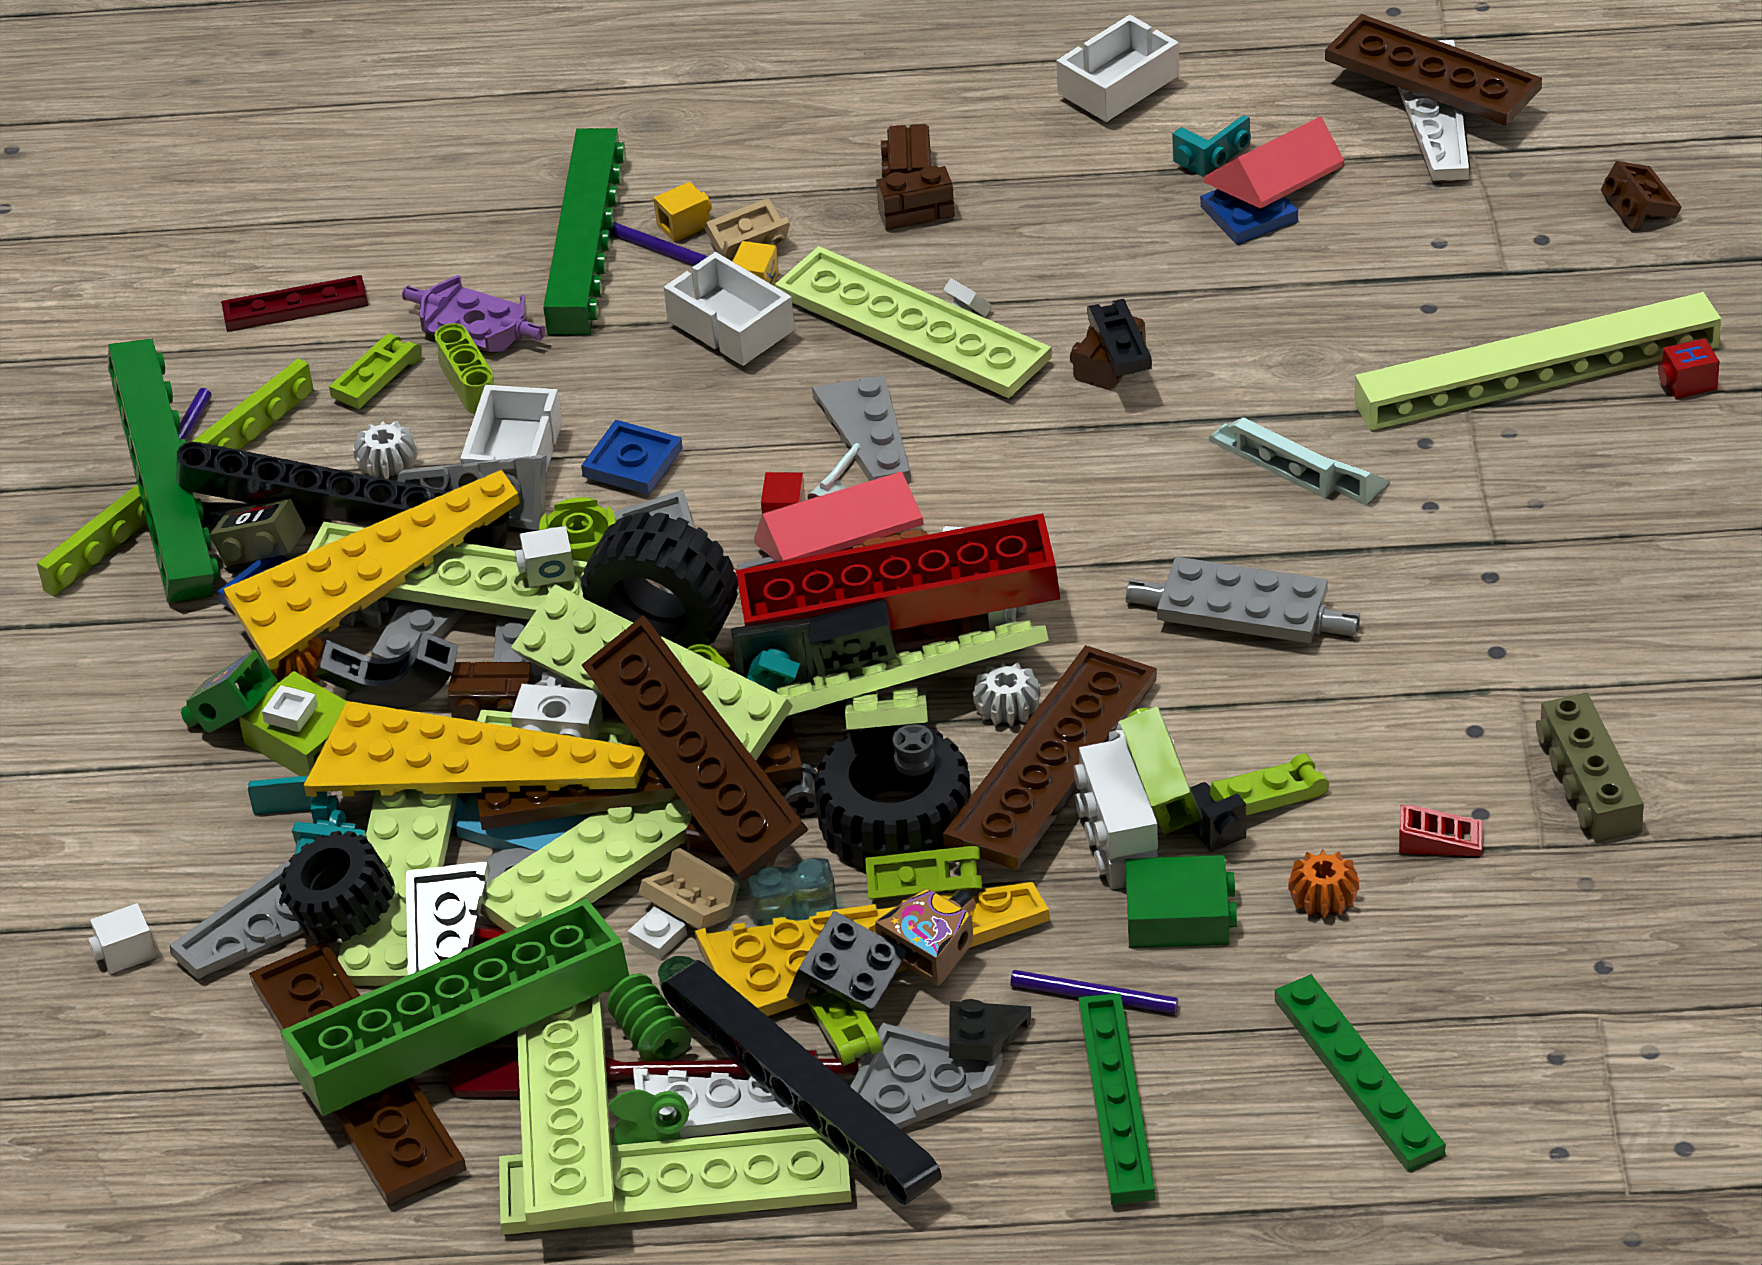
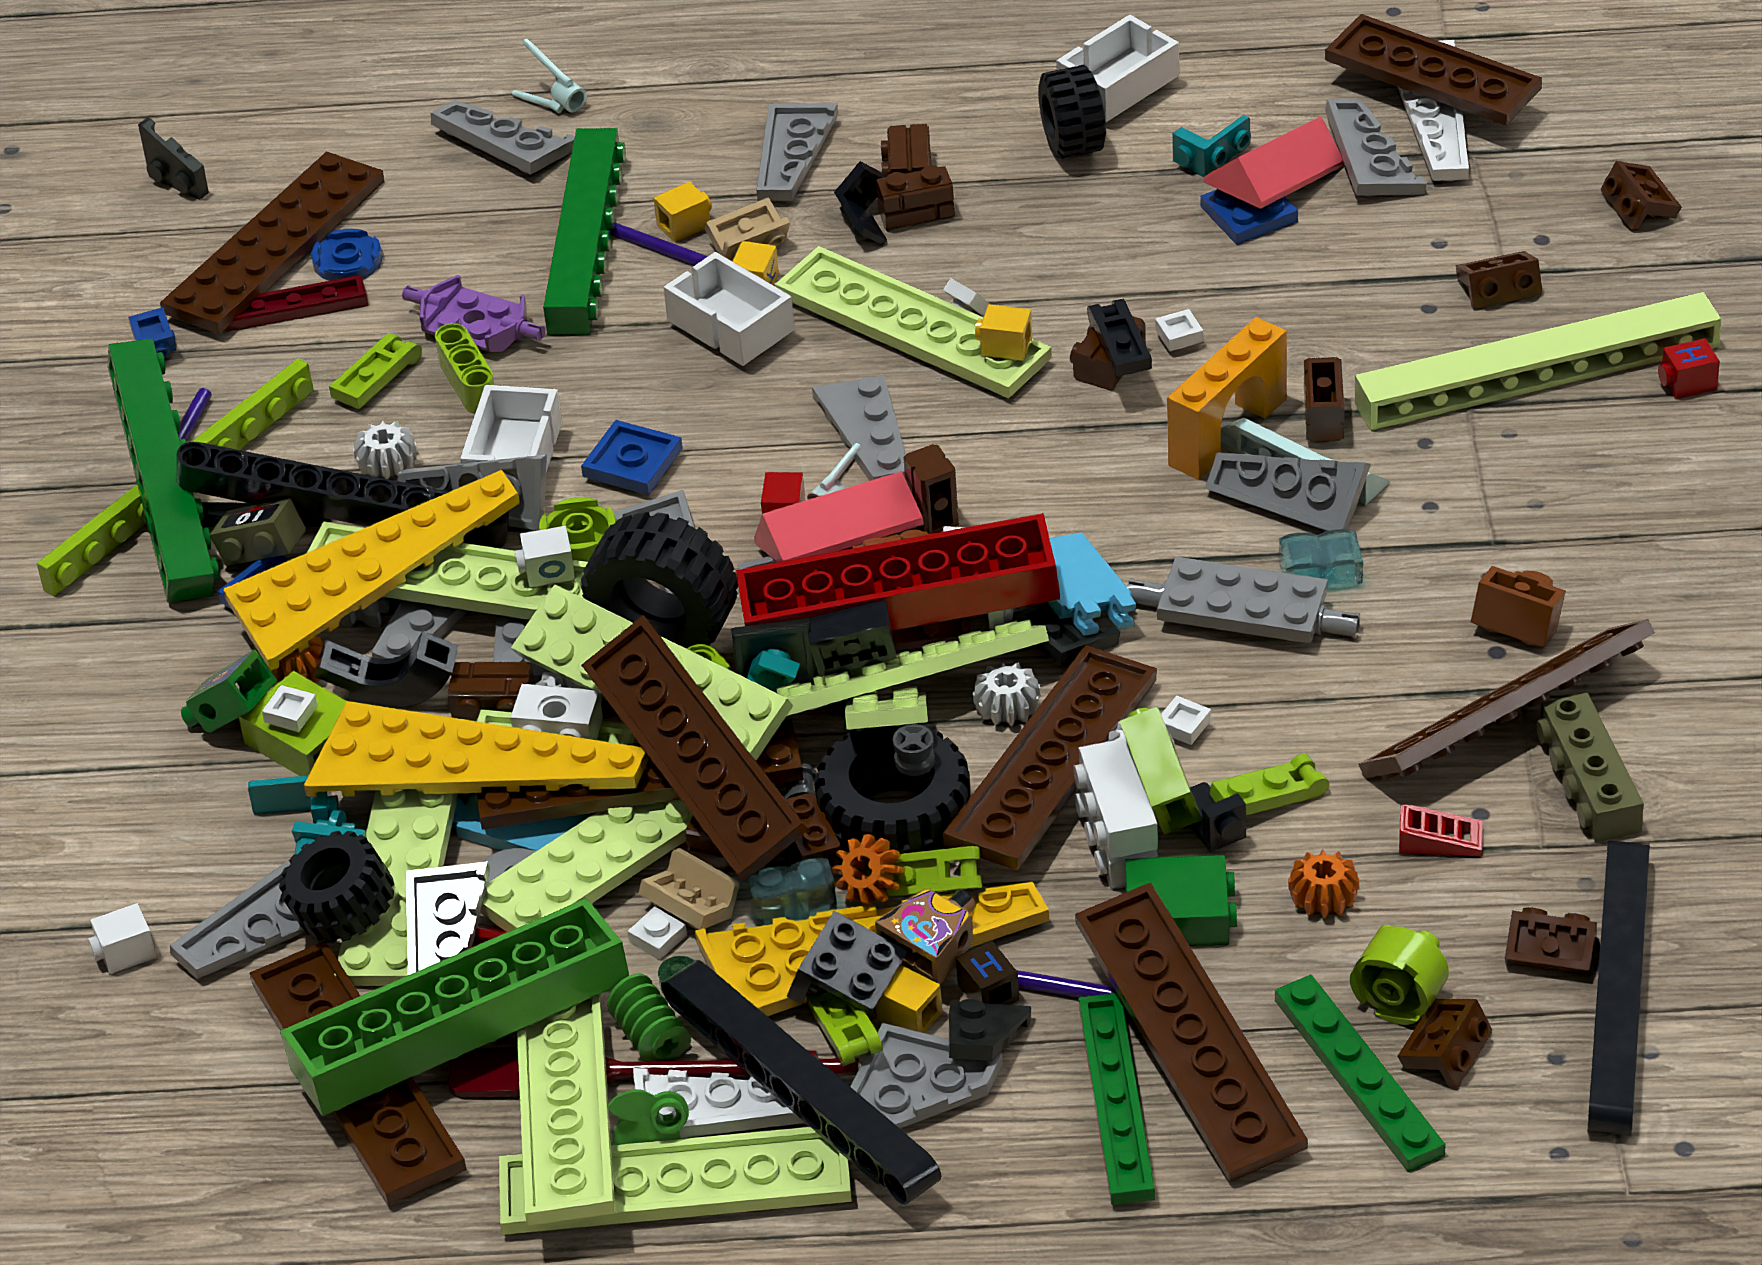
(156, 326): none -> blue bracket
(170, 163): none -> pearl dark grey wing
(272, 242): none -> reddish brown plate
(346, 254): none -> blue tile
(502, 137): none -> light grey wing
(564, 91): none -> light aqua plant
(791, 145): none -> light grey wing
(820, 837): none -> reddish brown bracket
(856, 195): none -> black bracket
(881, 862): none -> orange gear
(910, 1001): none -> yellow brick
(933, 487): none -> reddish brown brick
(987, 975): none -> dark brown brick
(1005, 332): none -> yellow brick
(1064, 638): none -> pearl dark grey wing
(1072, 111): none -> black tyre
(1088, 586): none -> medium azure tile
(1179, 330): none -> white plate
(1186, 719): none -> white plate
(1191, 1032): none -> reddish brown plate
(1250, 366): none -> light orange arch
(1302, 489): none -> light grey wing
(1324, 399): none -> reddish brown brick
(1328, 556): none -> clear light blue brick
(1368, 154): none -> light grey wing
(1400, 973): none -> lime brick
(1447, 1039): none -> reddish brown bracket
(1501, 278): none -> reddish brown bracket
(1504, 701): none -> reddish brown plate
(1518, 605): none -> dark orange brick
(1551, 941): none -> reddish brown bracket
(1619, 989): none -> black beam

